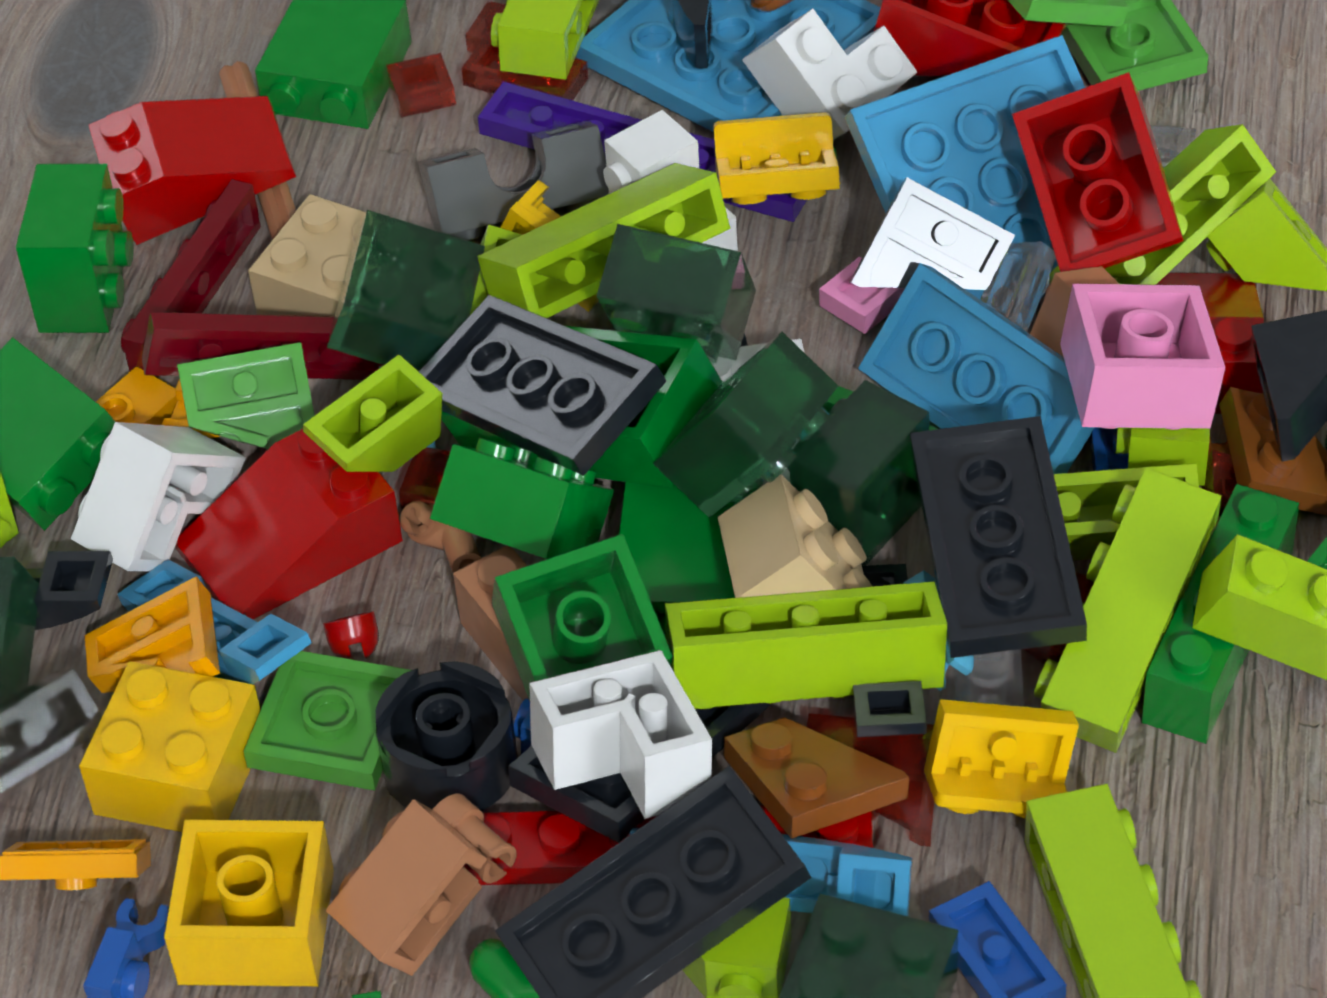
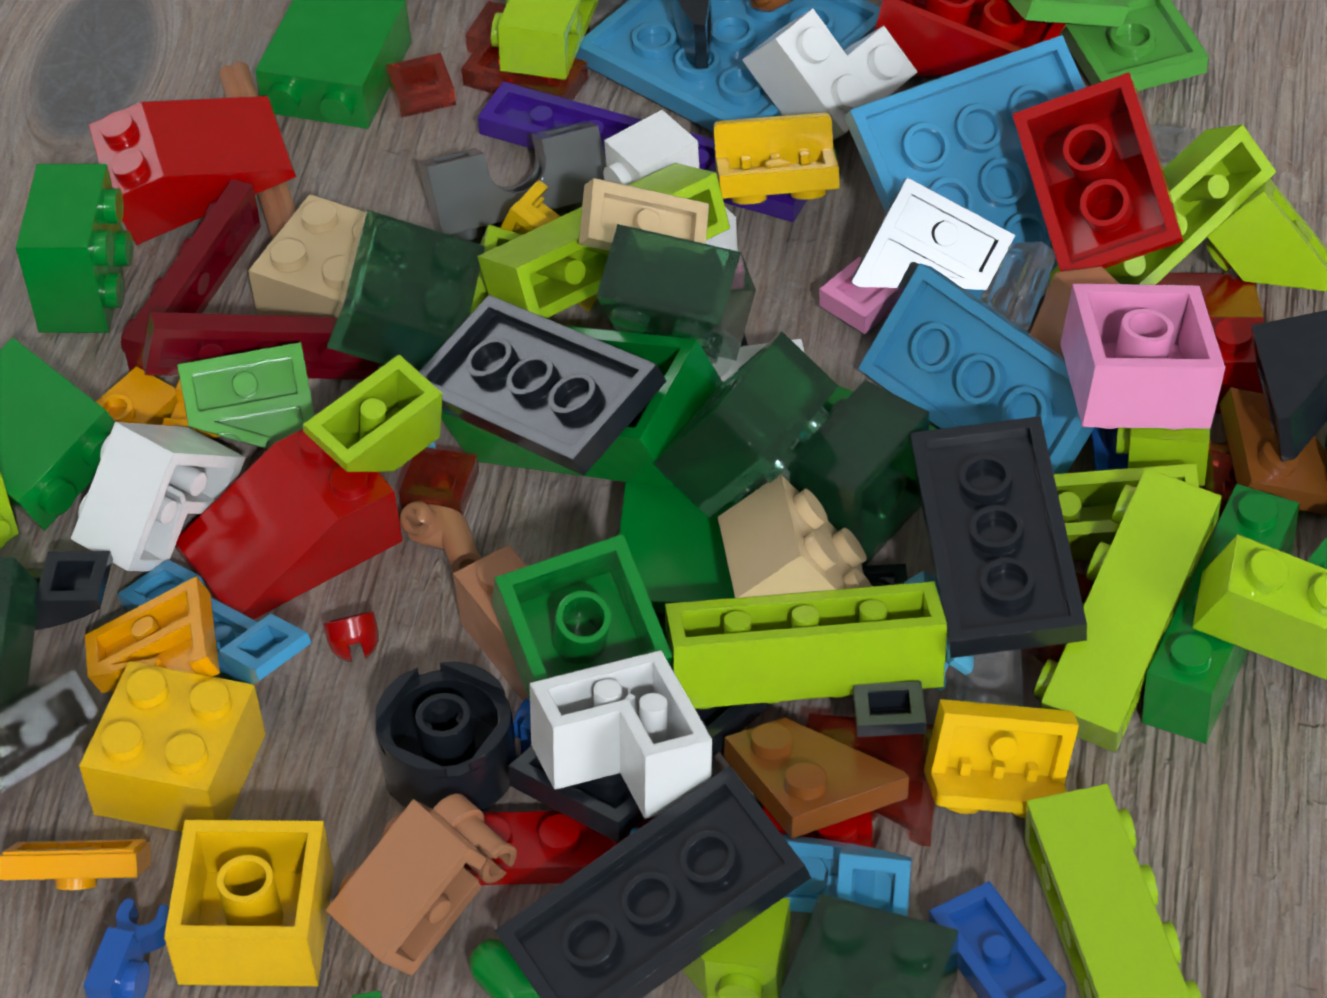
(322, 720): bright green plate -> none
(520, 499): green brick -> none
(614, 203): none -> tan plate

